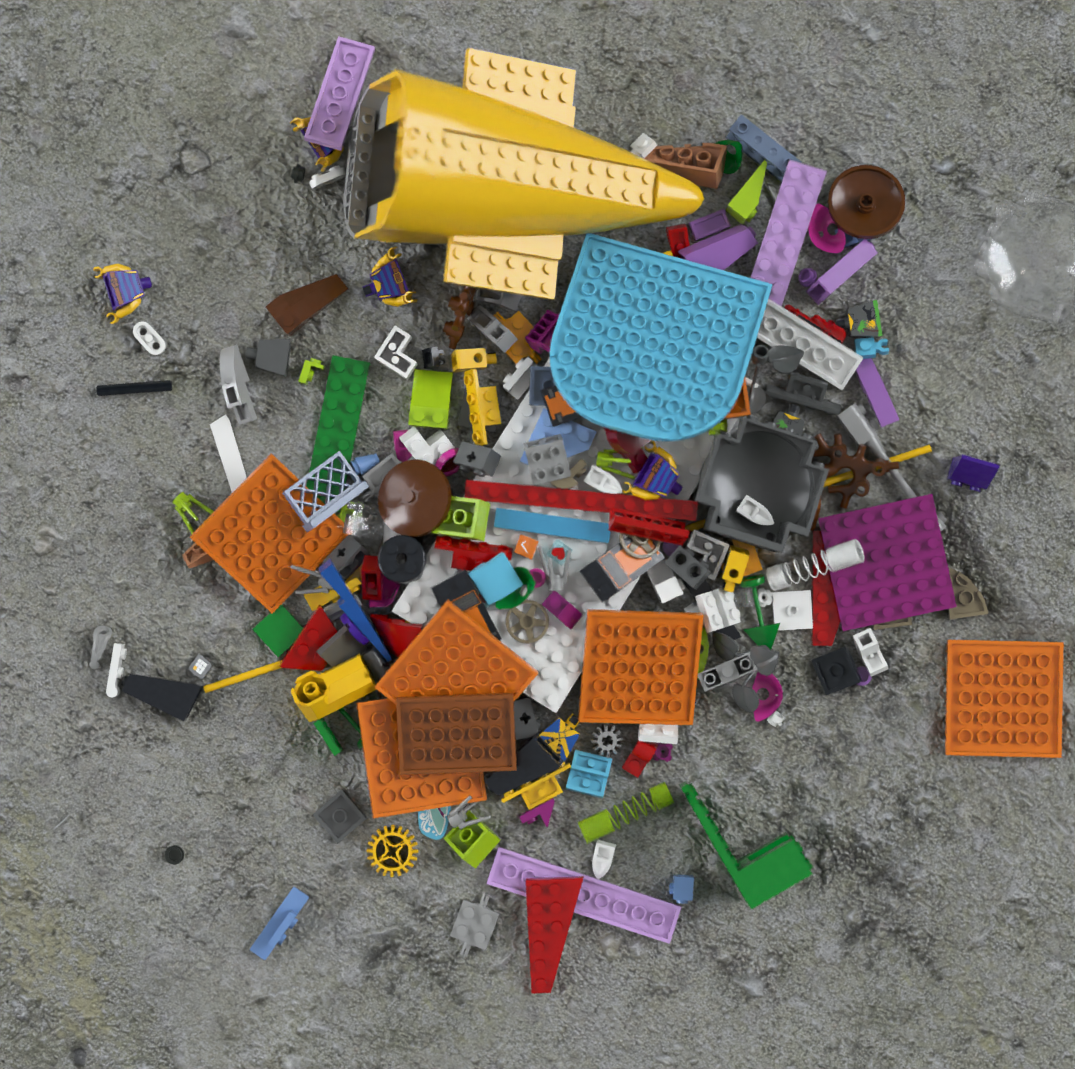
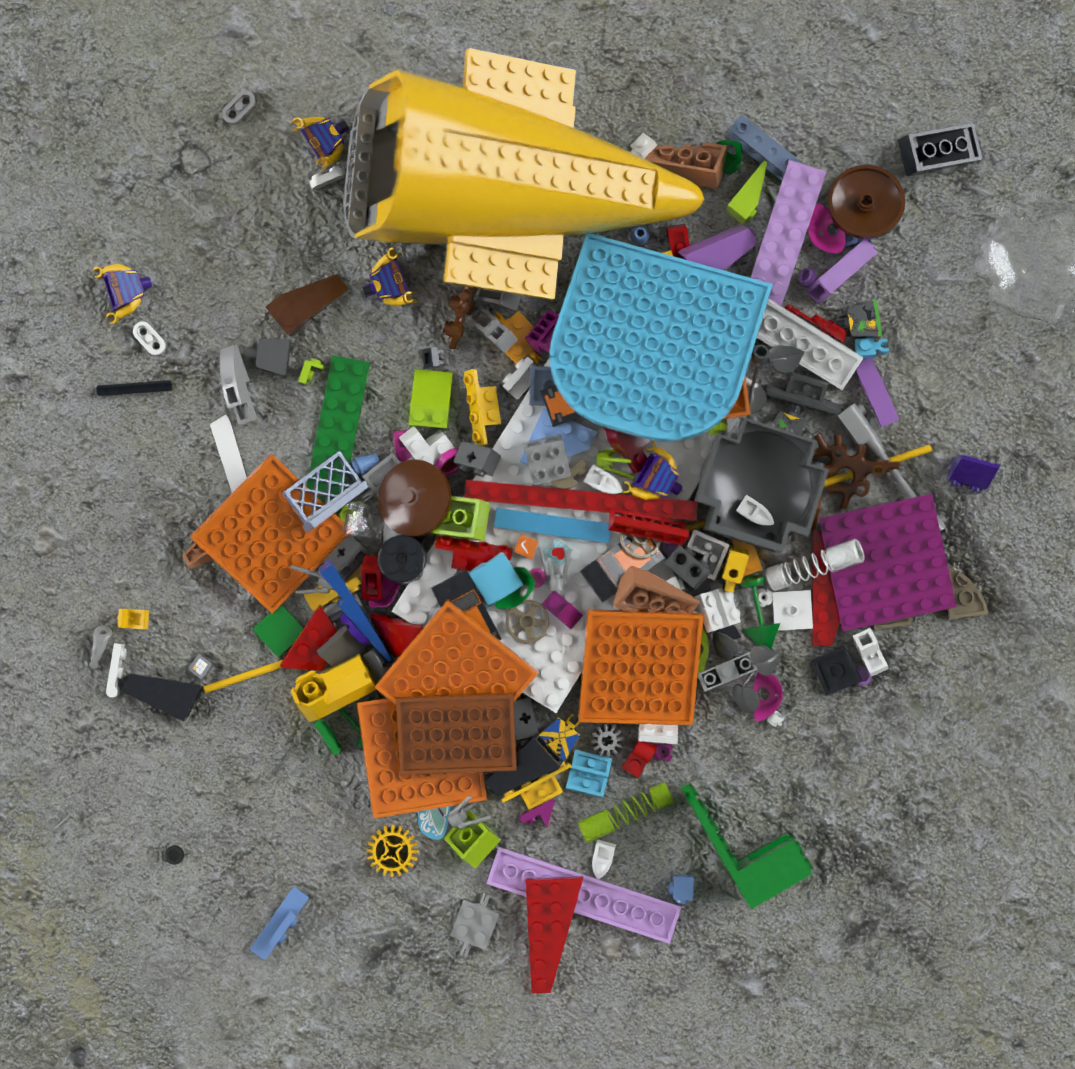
(133, 618): none -> yellow bracket
(183, 502): lime plant -> none
(238, 107): none -> light grey plate
(298, 173): pearl dark grey plate -> none
(339, 93): lavender plate -> none
(339, 816): dark grey tile -> none
(392, 354): white brick -> none
(463, 359): yellow torso -> none
(639, 240): none -> medium blue cone
(646, 591): none -> nougat wedge
(709, 224): medium lavender tile -> none
(939, 149): none -> black slope
(1004, 698): orange plate -> none

